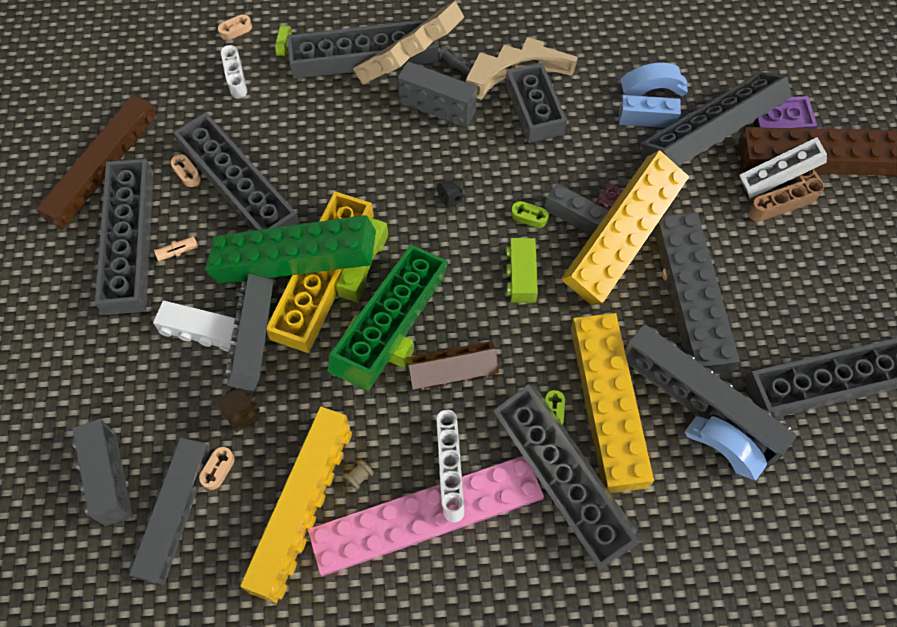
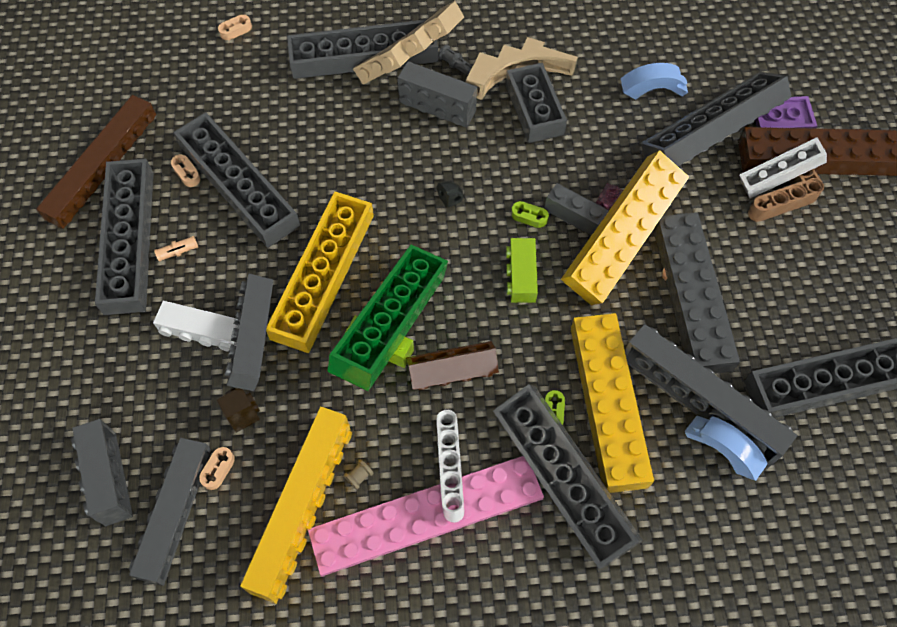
(233, 71): white beam -> none
(282, 42): lime beam -> none
(292, 249): green brick -> none
(353, 280): lime arch -> none
(649, 111): light blue brick -> none

